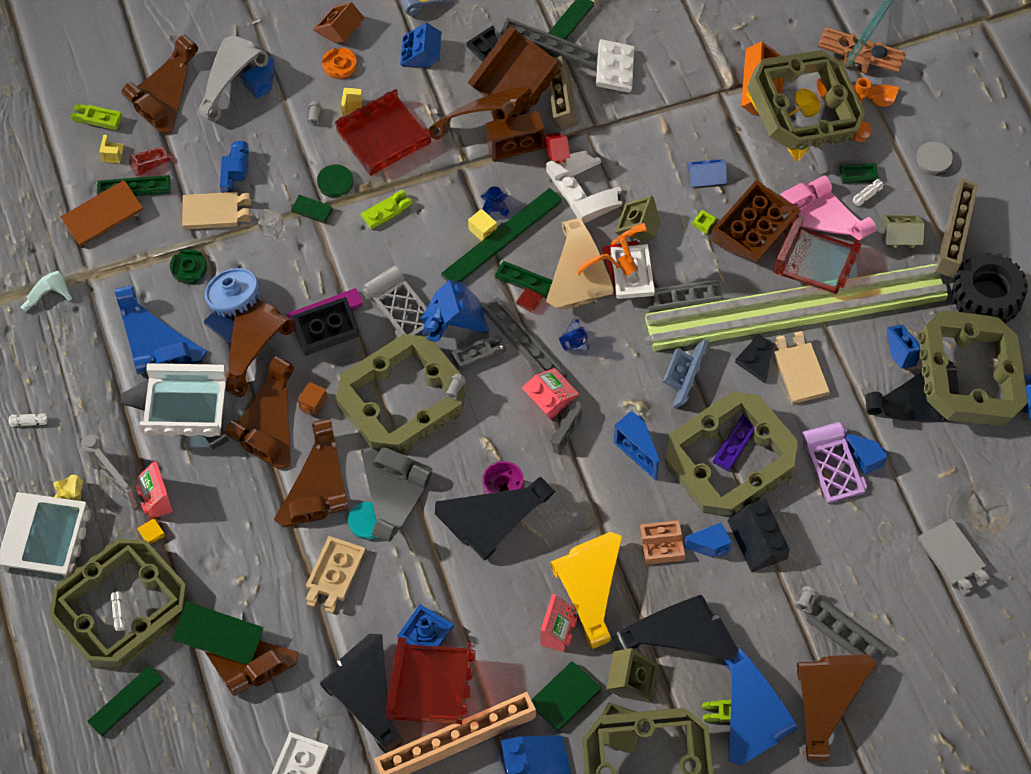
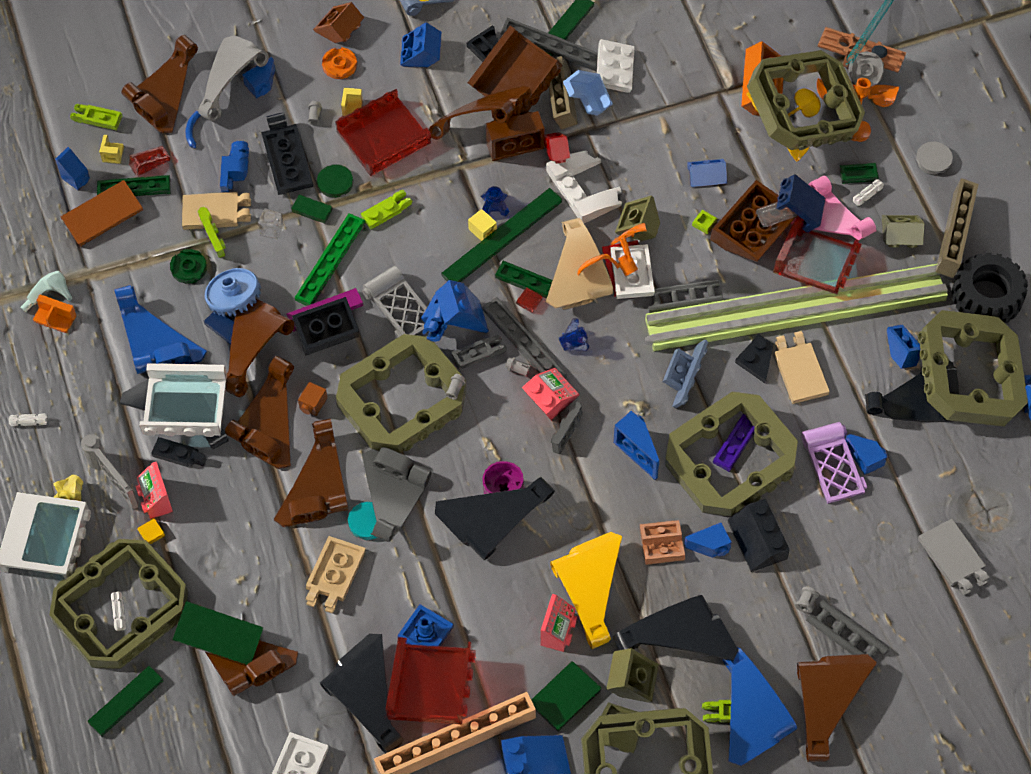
(54, 314): none -> orange panel
(72, 169): none -> blue slope
(177, 453): none -> black hinge
(189, 129): none -> blue piece
(211, 231): none -> lime hinge
(288, 163): none -> black hinge
(330, 260): none -> green tile
(517, 366): none -> light grey pin
(590, 89): none -> light blue panel
(770, 214): none -> clear tile
(802, 201): none -> dark blue panel
(867, 66): none -> light grey tile

